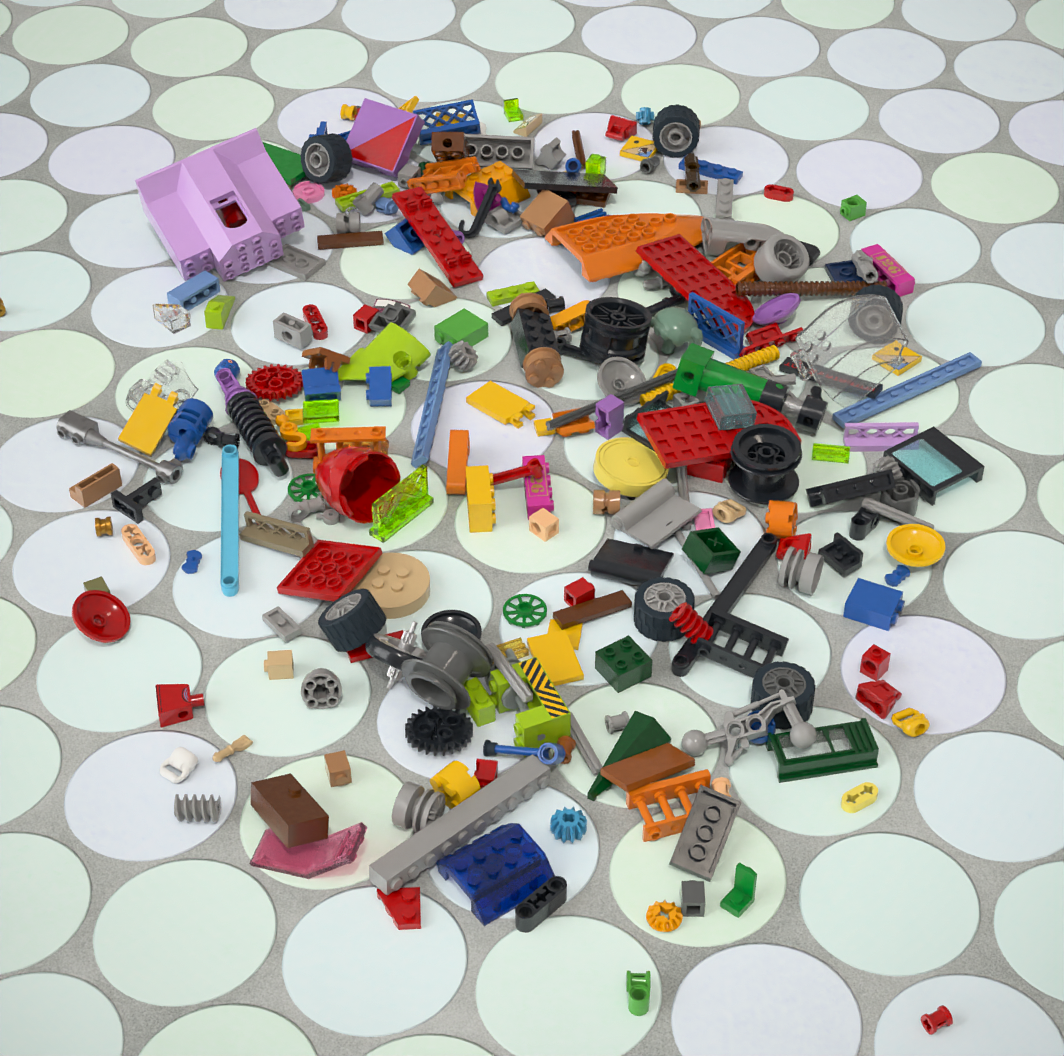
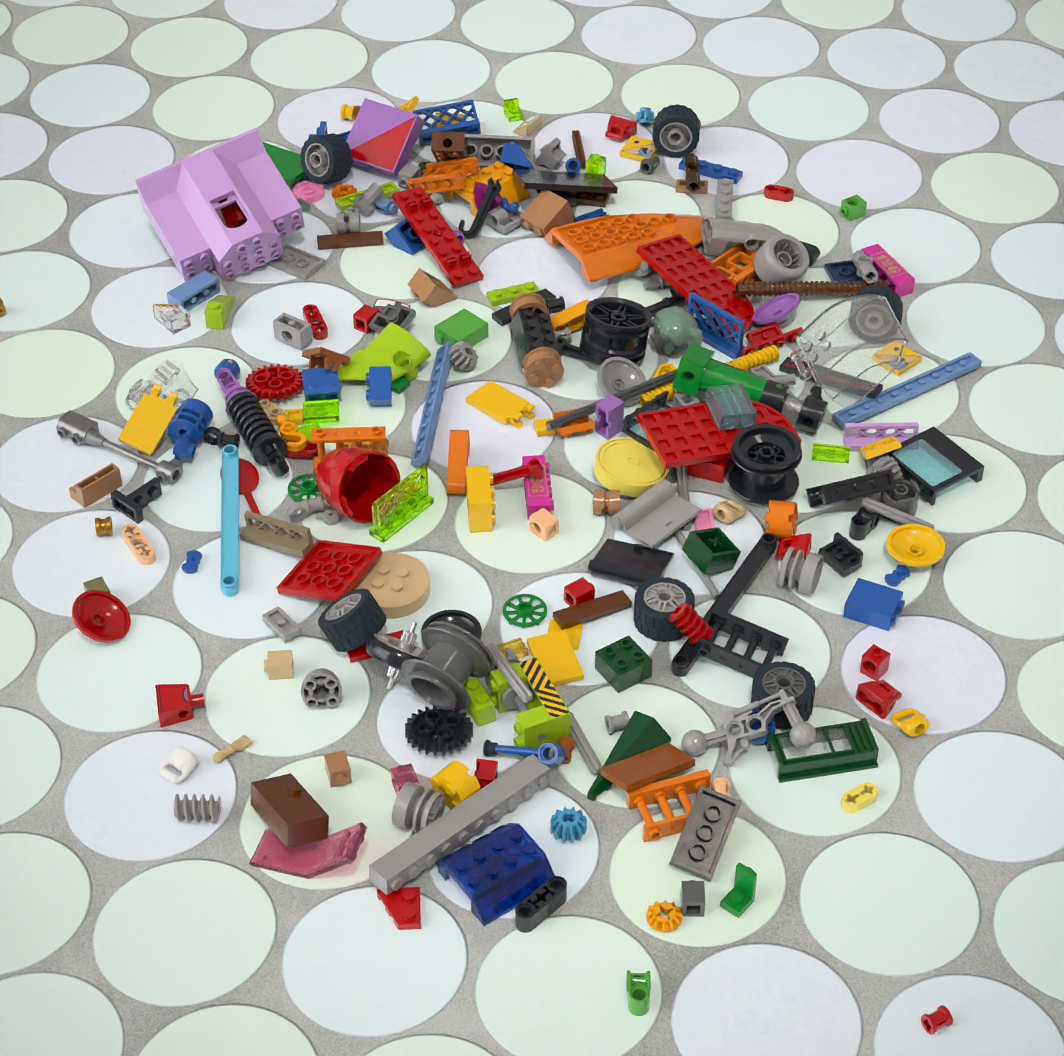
(401, 775): none -> clear pink brick
(515, 157): none -> blue slope
(879, 447): none -> yellow tile

